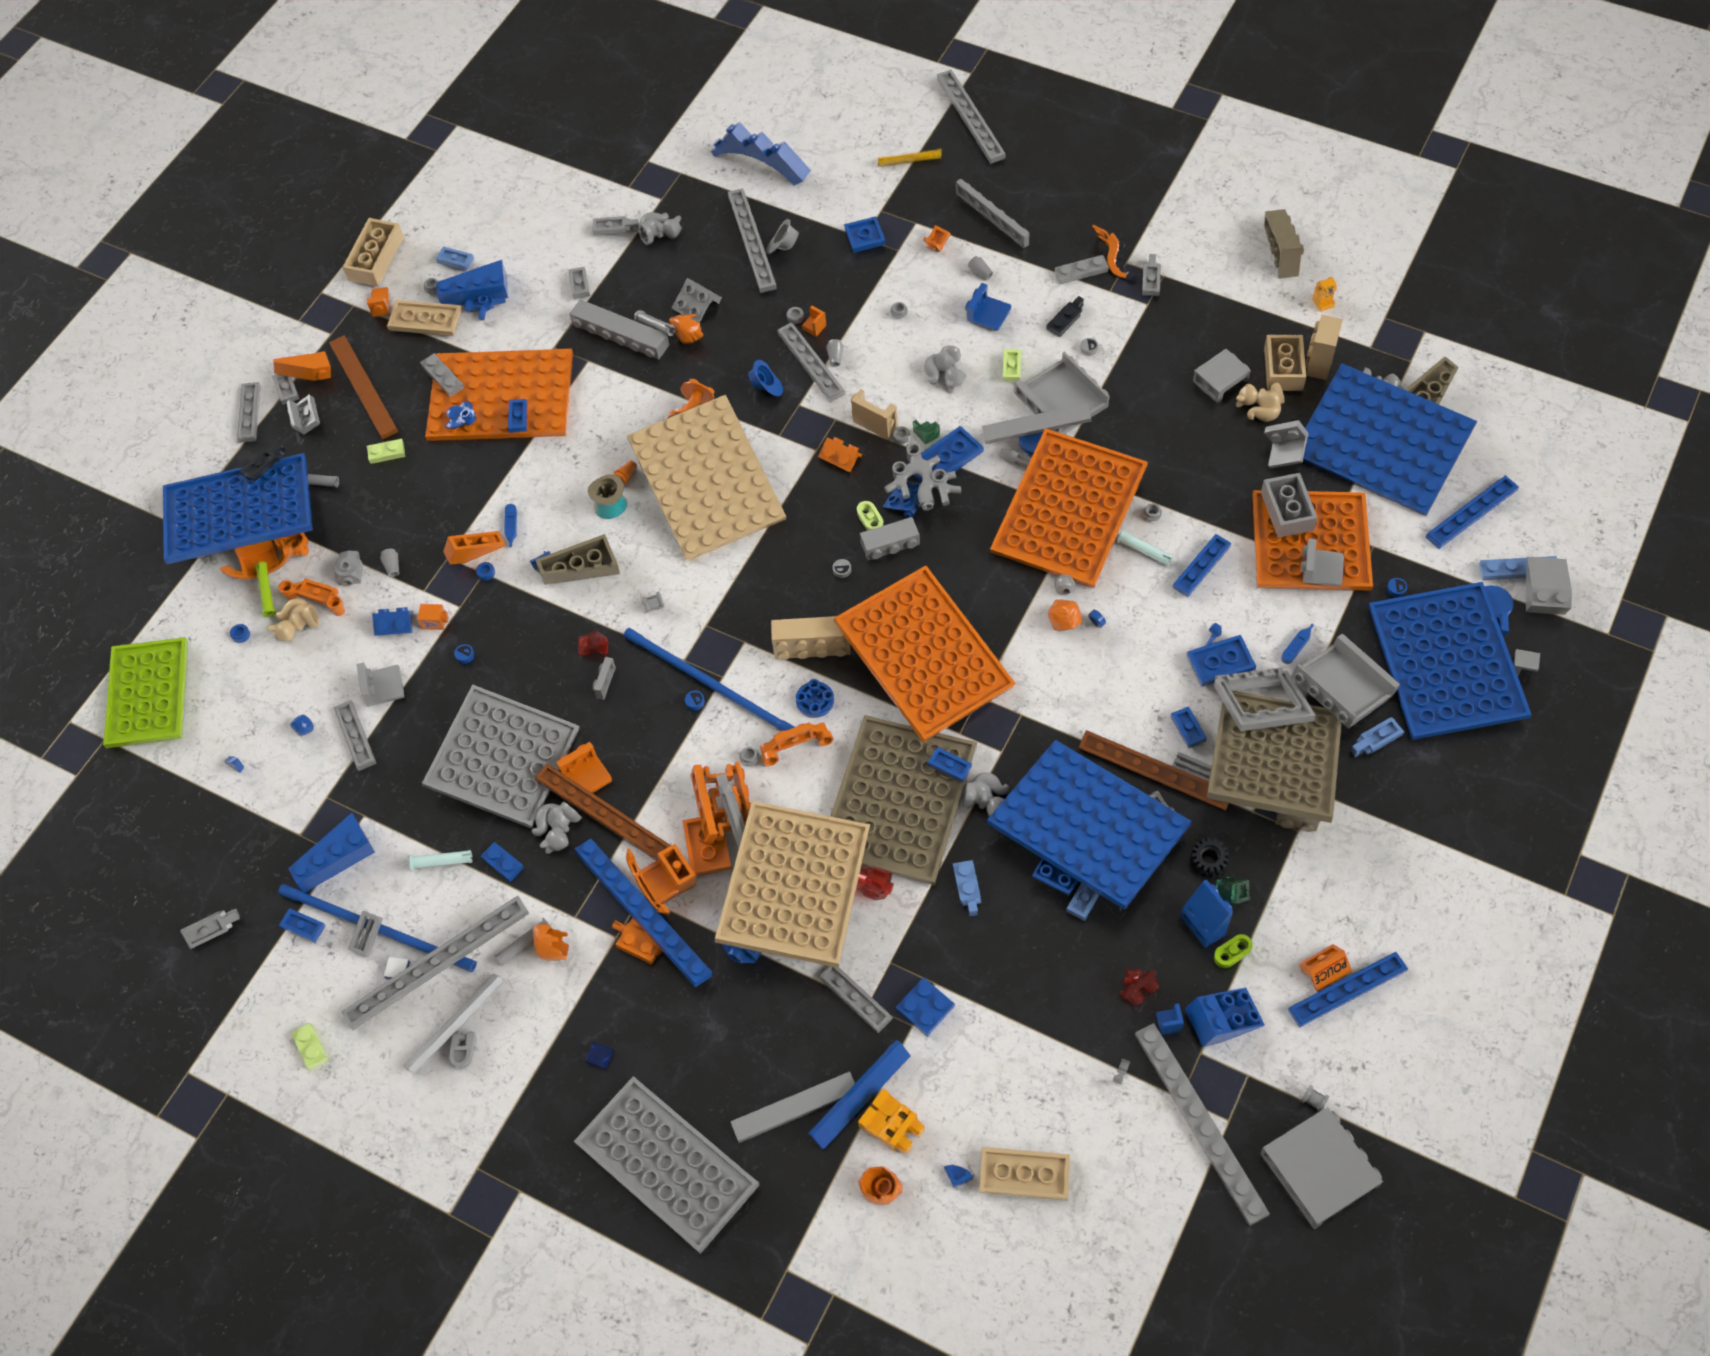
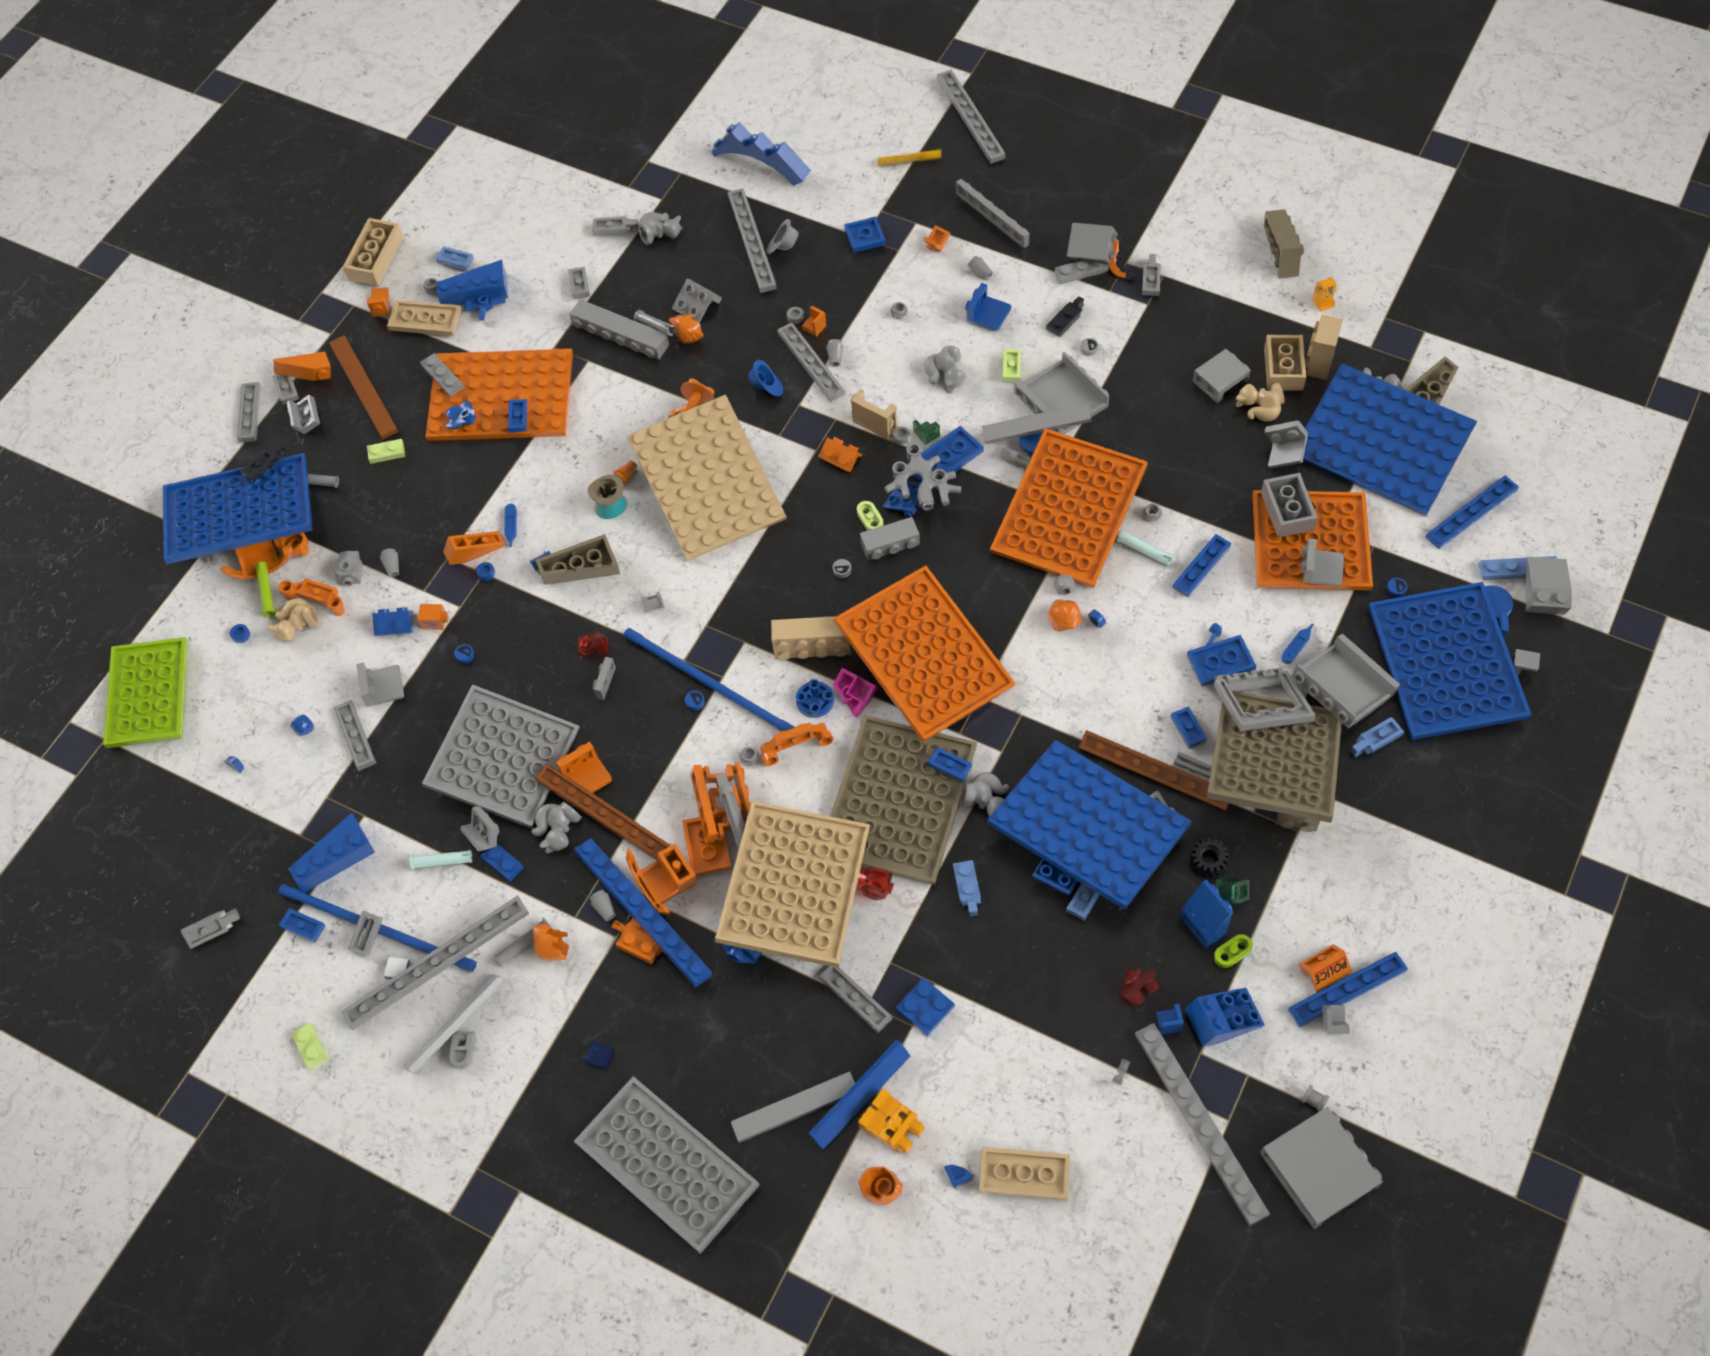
(481, 831): none -> light grey bracket
(601, 903): none -> light grey cone
(854, 691): none -> dark pink slope
(1091, 242): none -> light grey panel
(1334, 1019): none -> light grey panel

